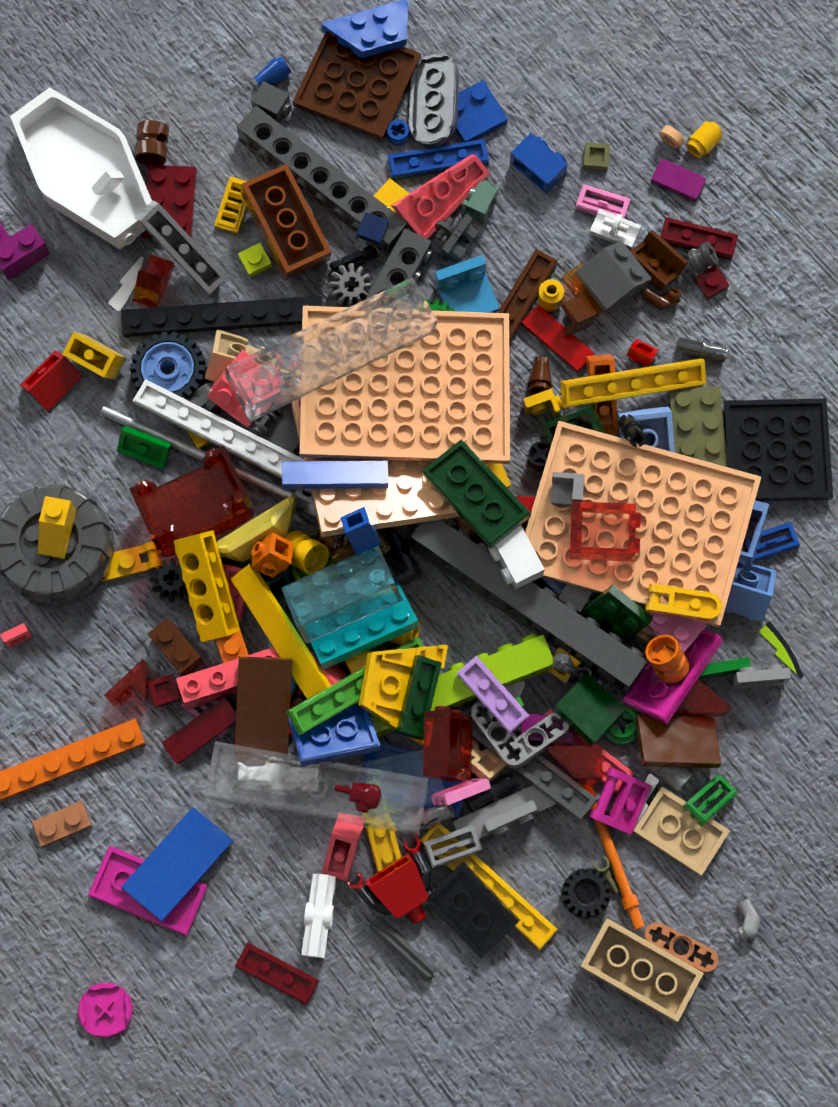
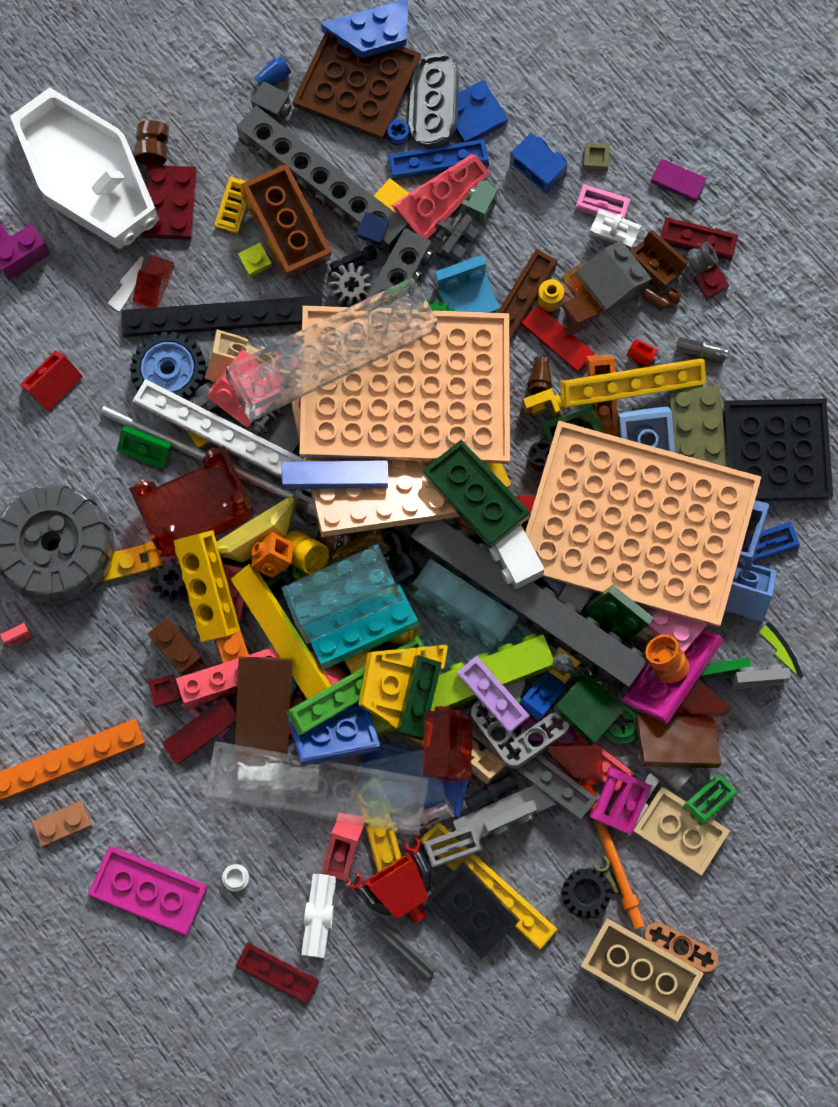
(55, 527): yellow slope -> none
(94, 355): yellow brick -> none
(105, 1010): dark pink tile -> none
(135, 679): clear red slope -> none
(177, 864): blue tile -> none
(181, 247): light grey brick -> none
(235, 877): none -> white plate
(360, 531): blue brick -> none
(364, 795): dark red piece -> none
(460, 791): bright pink tile -> none
(464, 606): none -> clear light blue brick
(542, 695): none -> blue plate
(566, 488): light grey panel -> none
(604, 554): clear red window -> none
(632, 430): black pin -> none
(671, 136): light nougat tile -> none
(683, 602): yellow plate -> none
(704, 139): yellow brick -> none
(751, 920): light grey arm -> none

